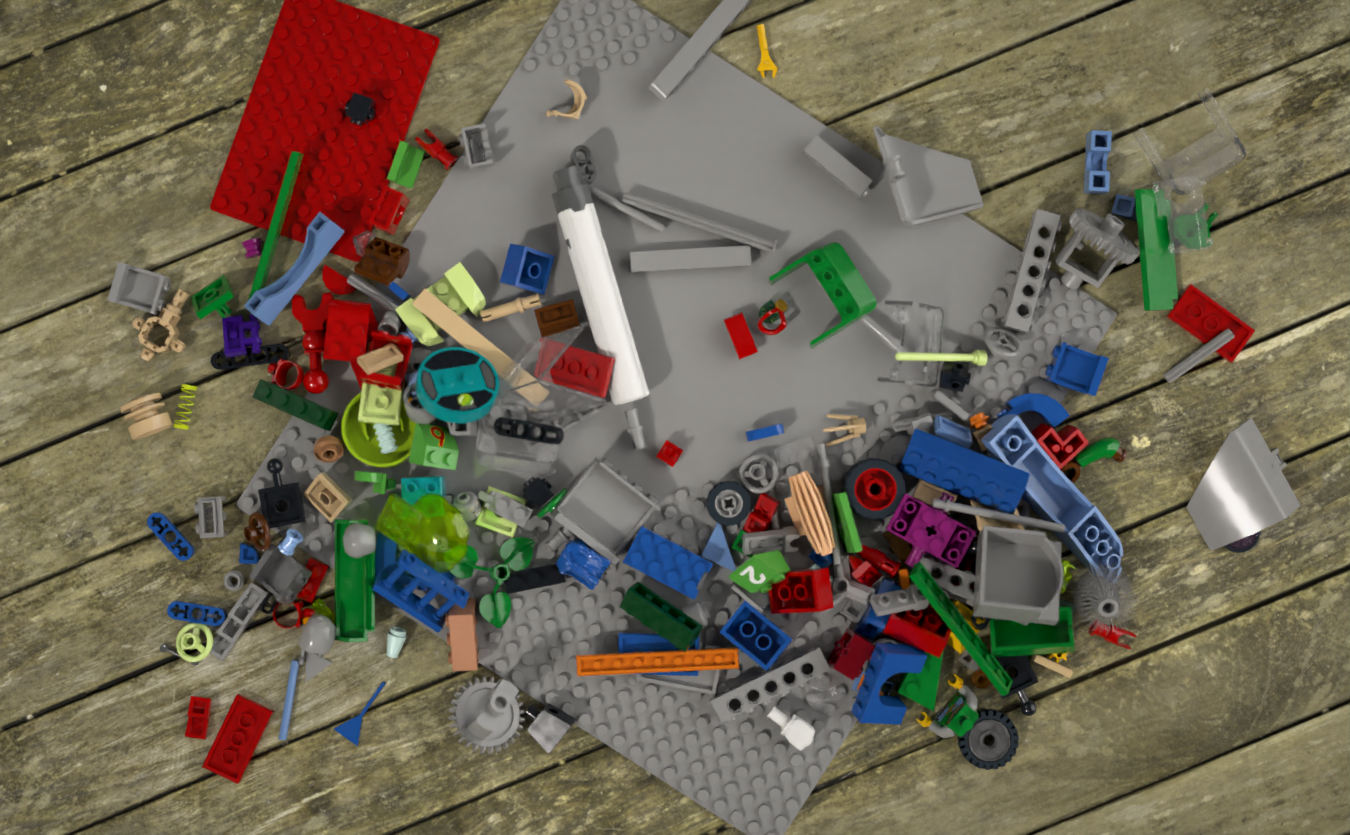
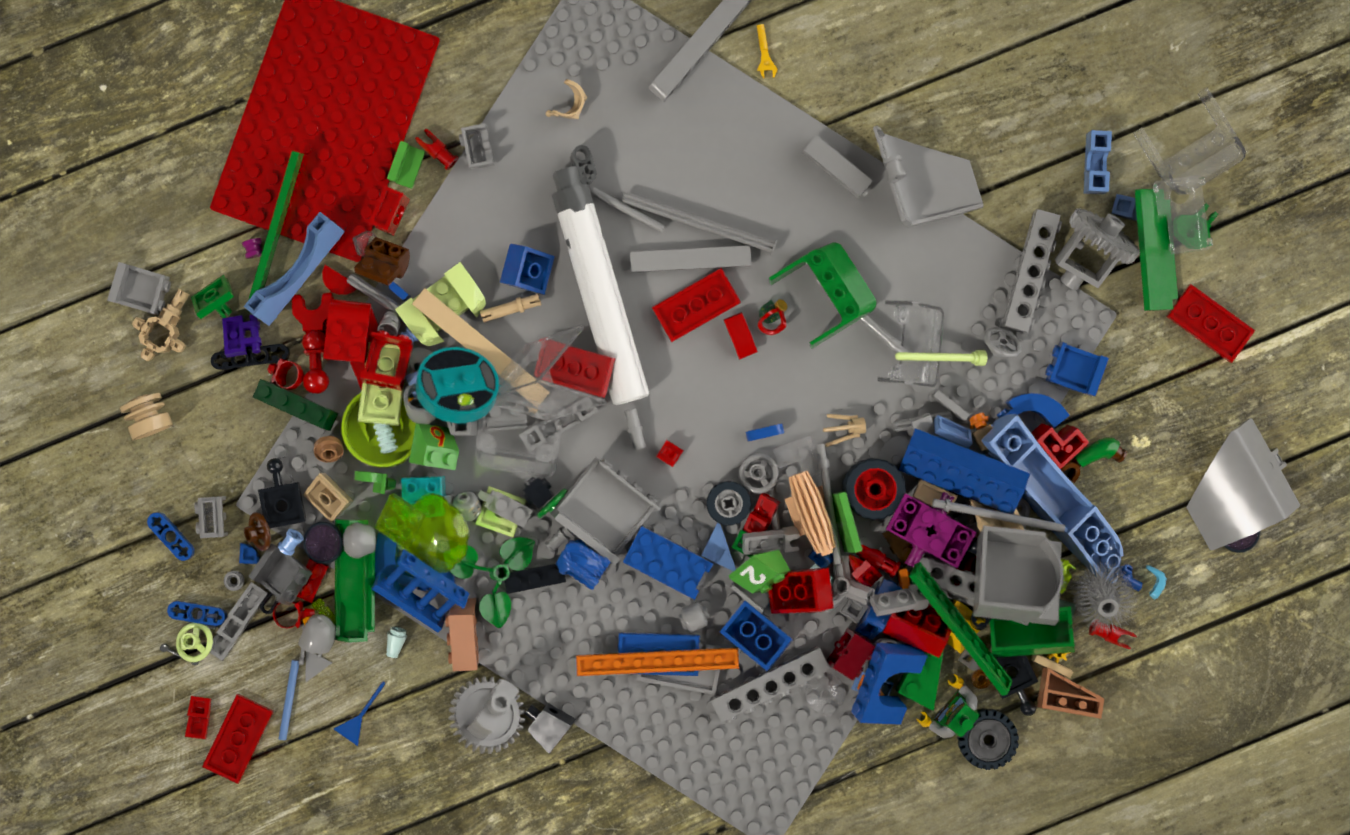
(188, 387): neon yellow piece -> none
(323, 542): none -> clear purple wheel
(360, 109): black brick -> none
(380, 359): tan tile -> none
(528, 430): black beam -> none
(557, 318): reddish brown plate -> none
(661, 616): dark green brick -> none
(696, 305): none -> red tile
(795, 728): white piece -> none
(954, 376): black brick -> none
(1066, 696): none -> nougat wedge
(1137, 585): none -> blue arm
(1160, 582): none -> medium azure hair
(1198, 355): light grey axle -> none

